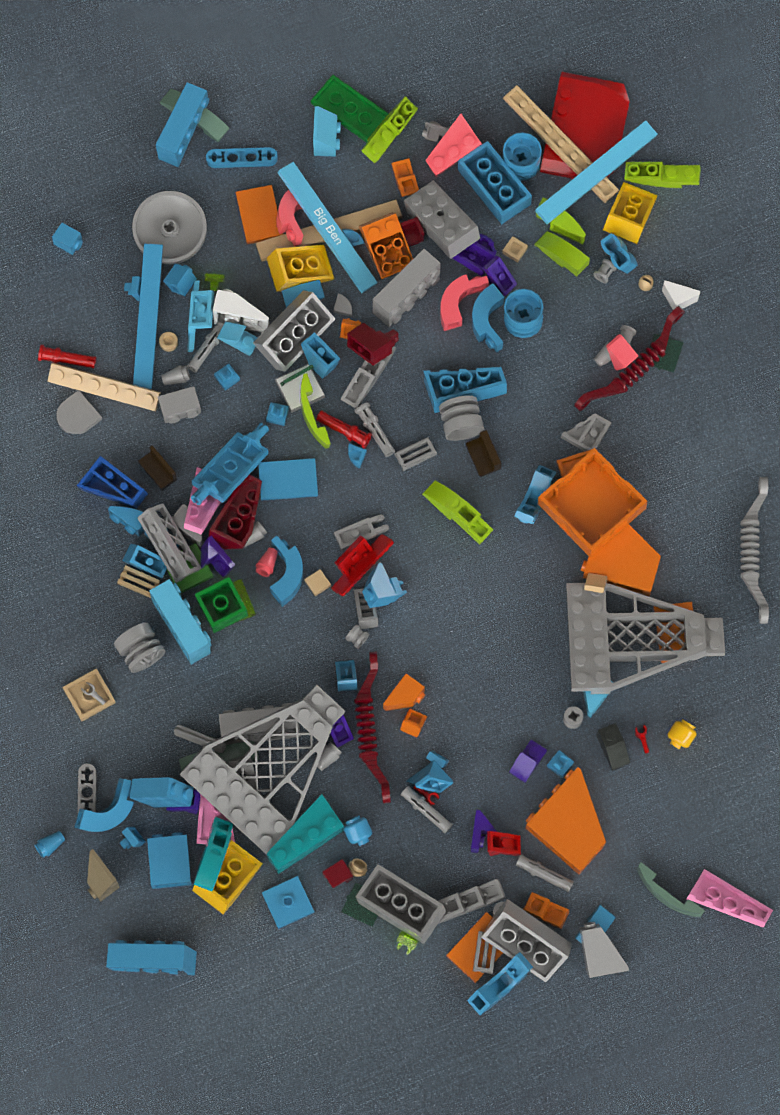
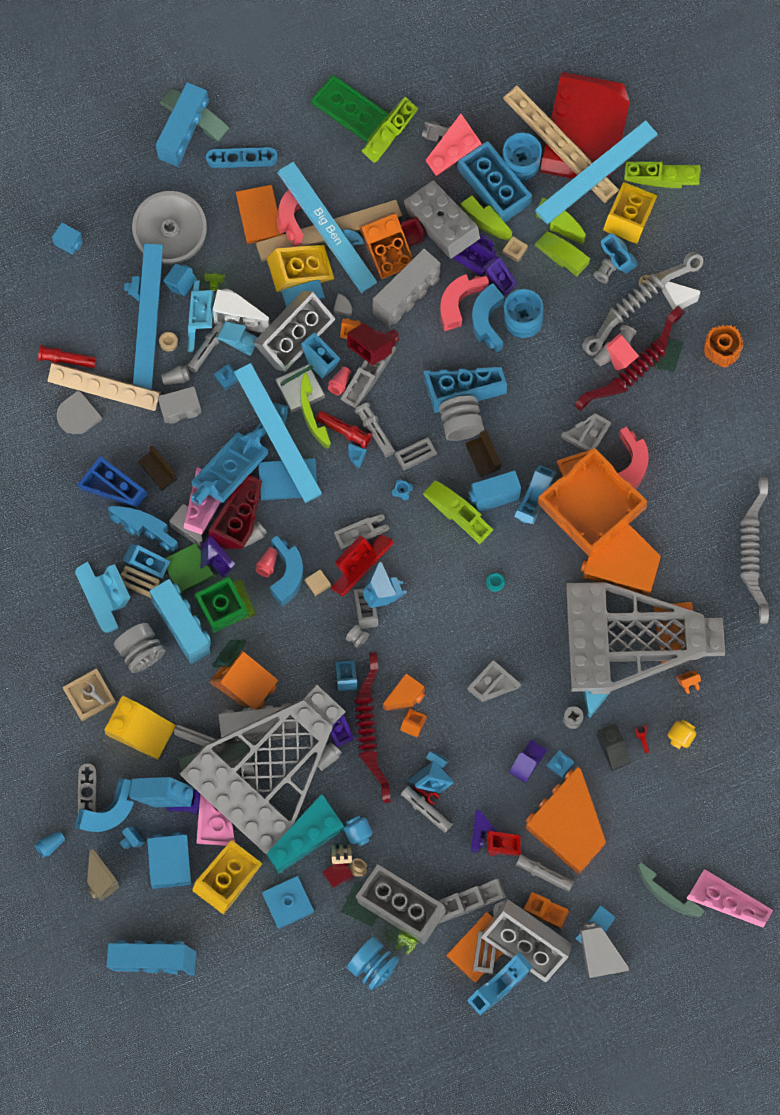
(104, 594): none -> medium azure plate
(139, 728): none -> yellow slope
(166, 543): light grey fence -> none
(213, 854): teal slope -> none
(229, 653): none -> clear green piece
(245, 682): none -> orange slope
(278, 433): none -> medium azure tile
(325, 133): medium azure slope -> none
(339, 382): none -> coral cone
(341, 850): none -> tan tile
(373, 963): none -> dark azure wheel
(402, 485): none -> dark azure plate
(405, 177): orange slope -> none
(486, 219): none -> lime slope
(493, 683): none -> light grey wing
(495, 491): none -> dark azure brick
(495, 582): none -> teal plate
(595, 583): tan tile -> none
(639, 457): none -> coral arch
(658, 280): none -> light grey piece
(688, 679): none -> orange tile
(723, 354): none -> orange brick

